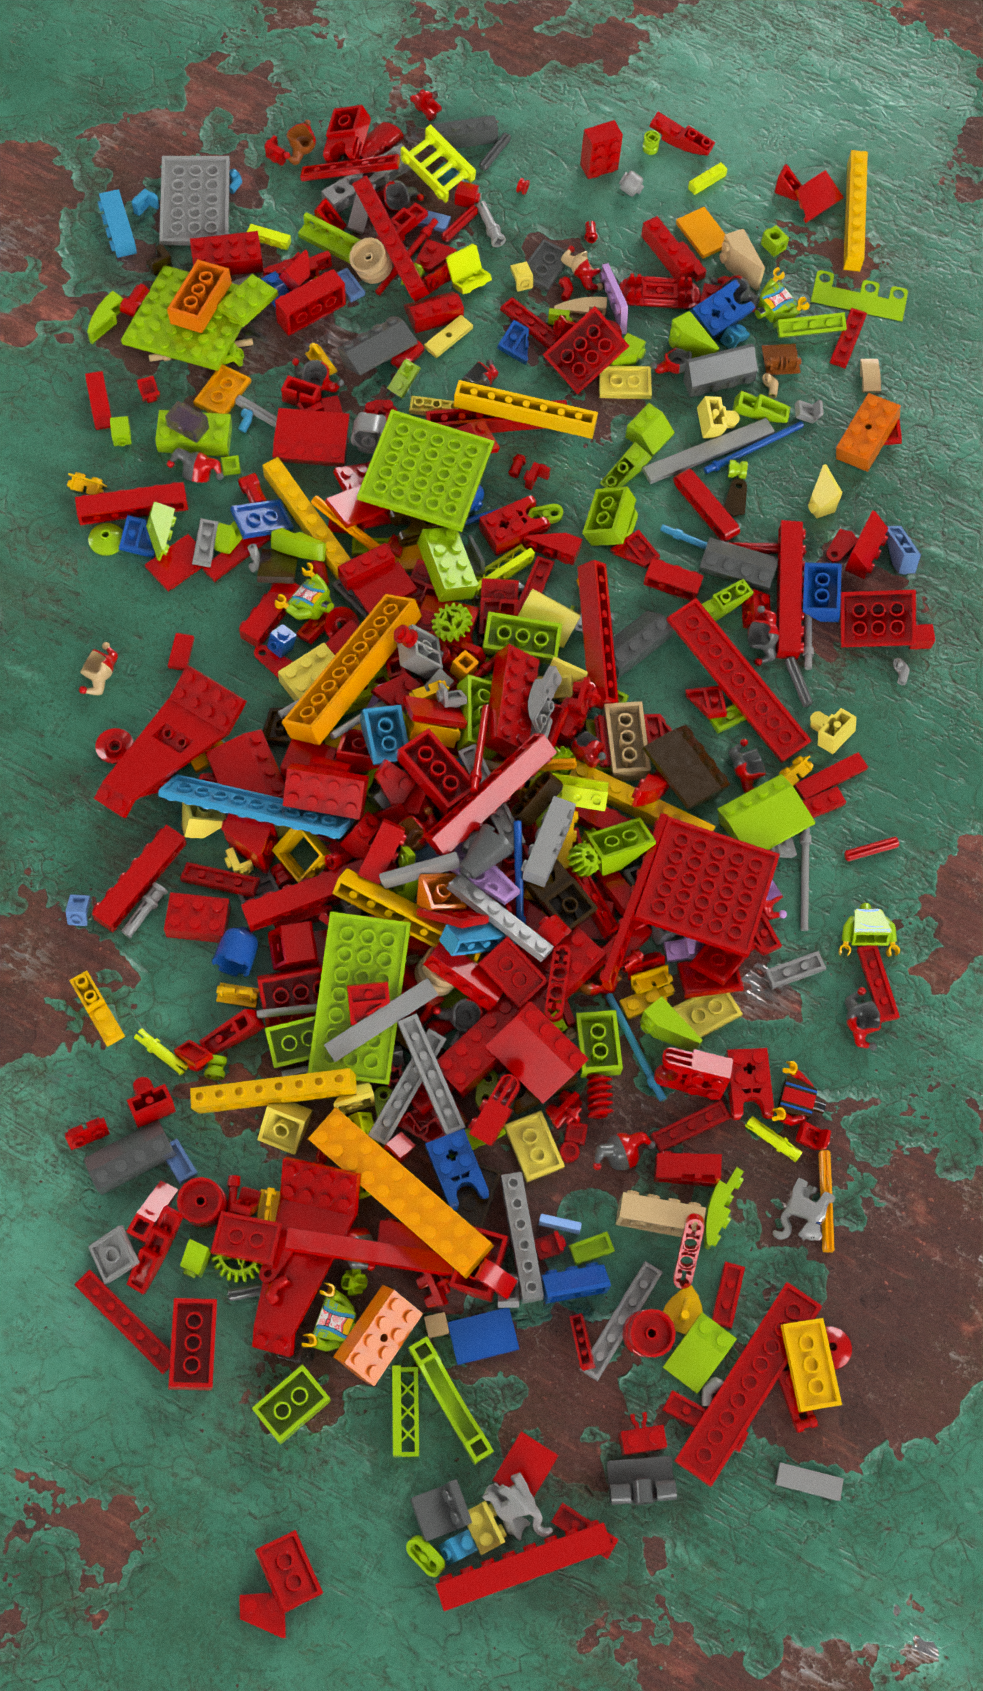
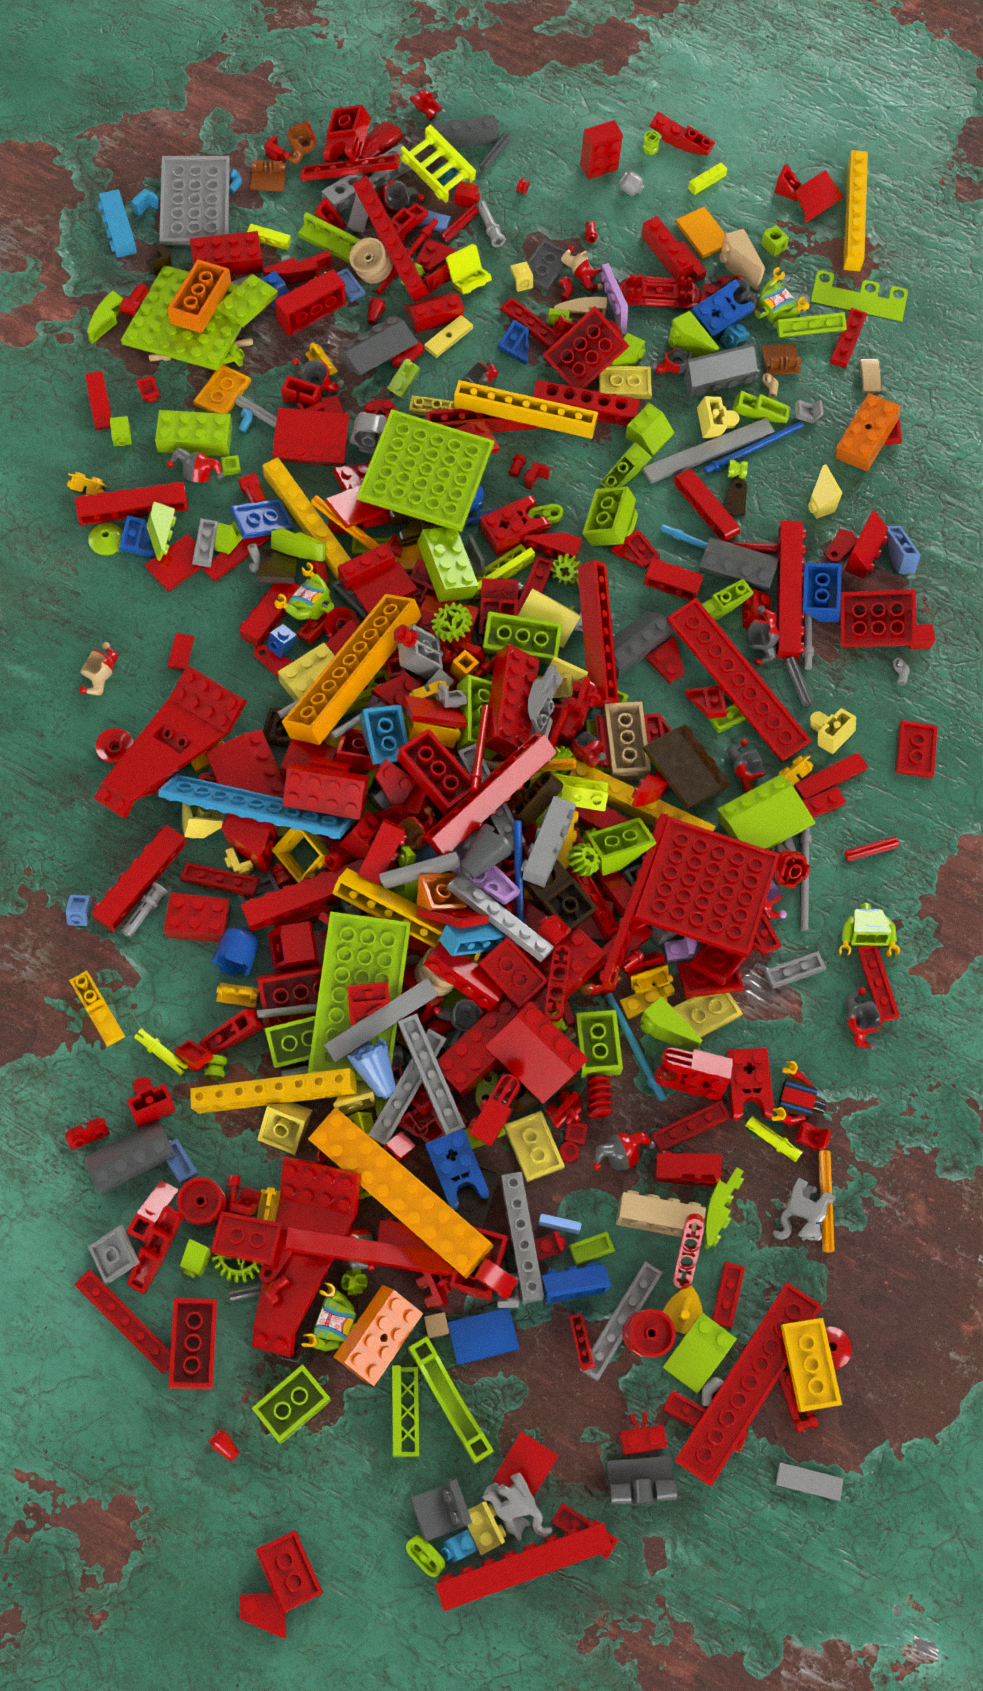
(187, 421): brick -> none
(224, 1445): none -> red cone
(268, 176): none -> dark orange hinge
(296, 273): red slope -> none
(374, 1067): none -> medium blue cone
(375, 310): none -> red cone
(559, 567): none -> lime gear
(614, 410): none -> red brick
(667, 661): none -> red wing
(791, 868): none -> red cone
(916, 749): none -> red tile

